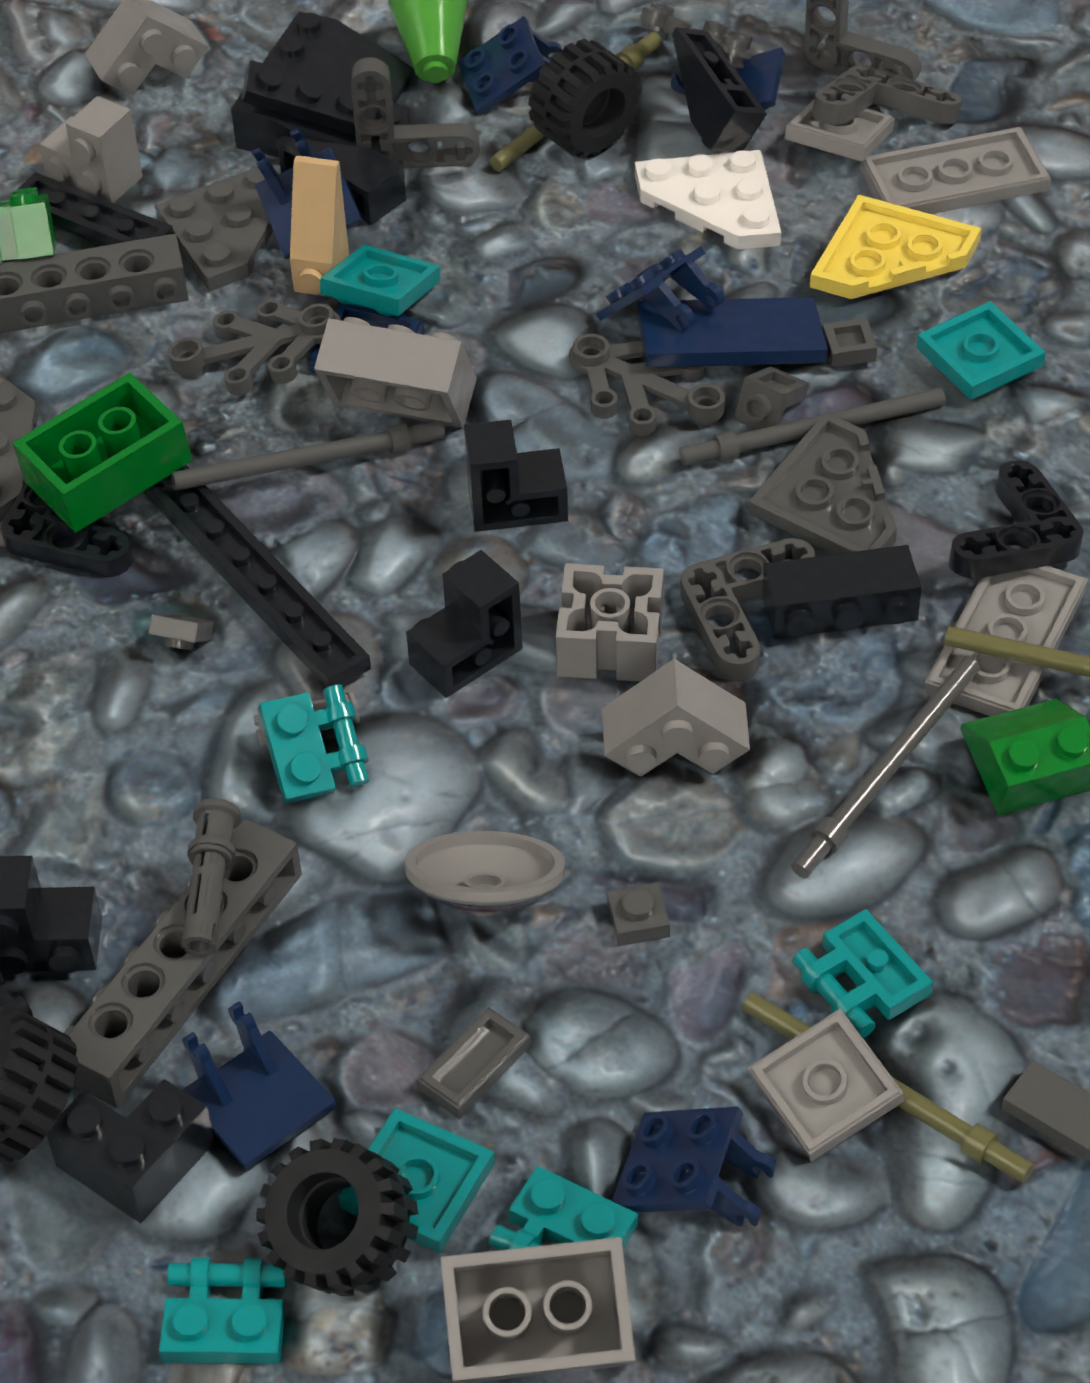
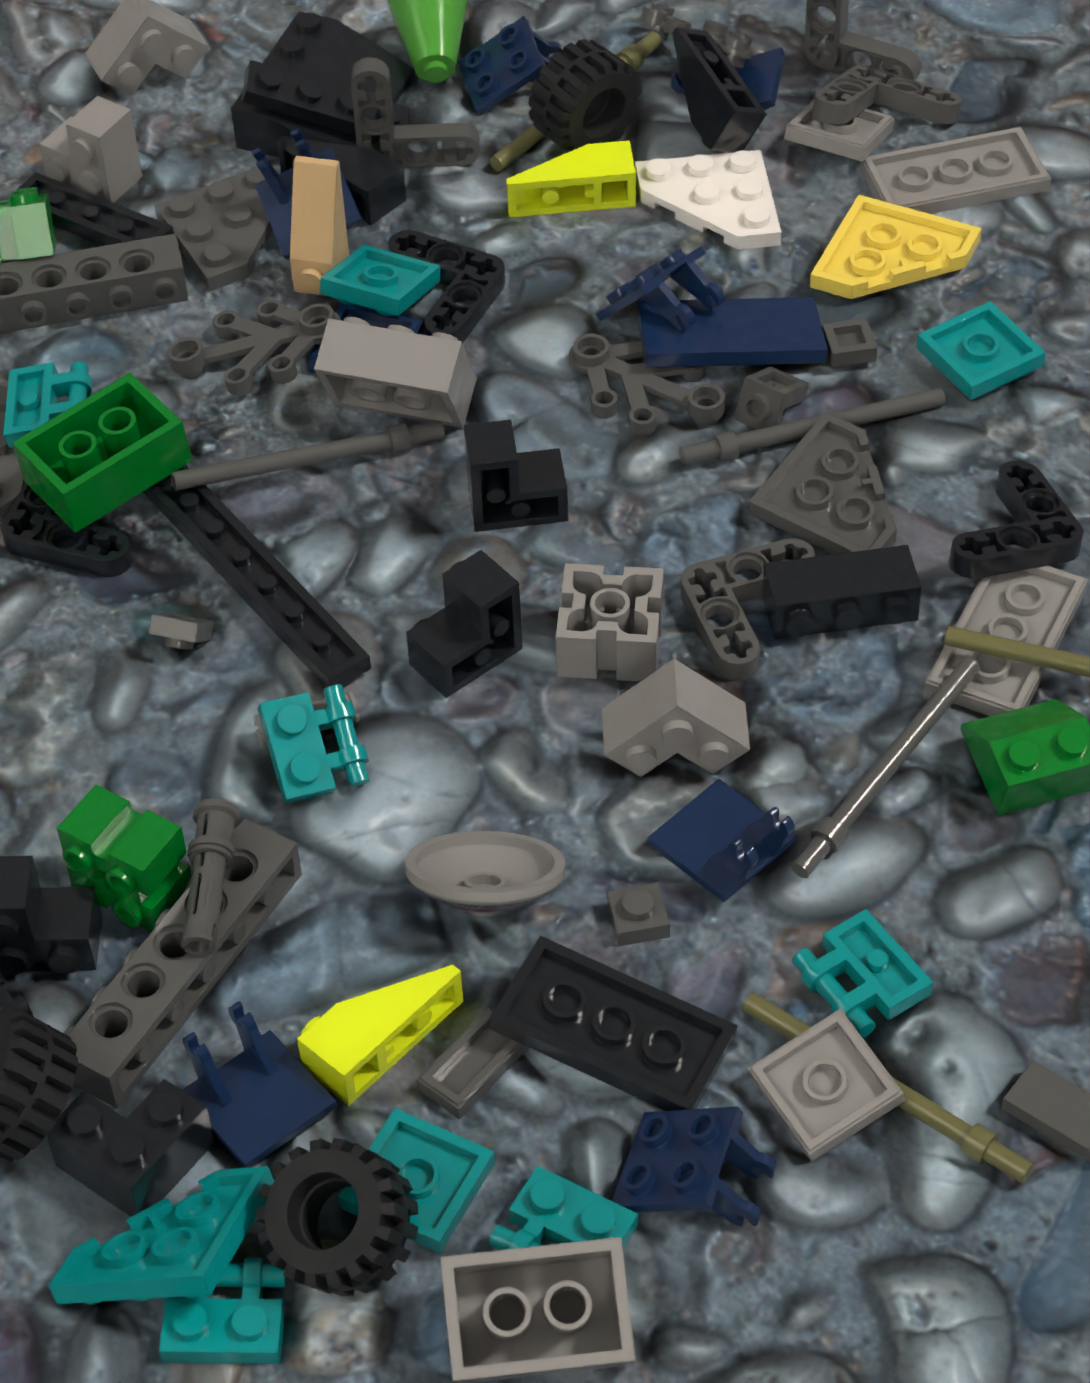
(34, 395): none -> teal plate
(124, 856): none -> green brick
(167, 1246): none -> teal plate
(373, 1031): none -> neon yellow slope
(473, 277): none -> black beam
(580, 180): none -> neon yellow slope
(613, 1027): none -> black plate
(723, 839): none -> dark blue plate

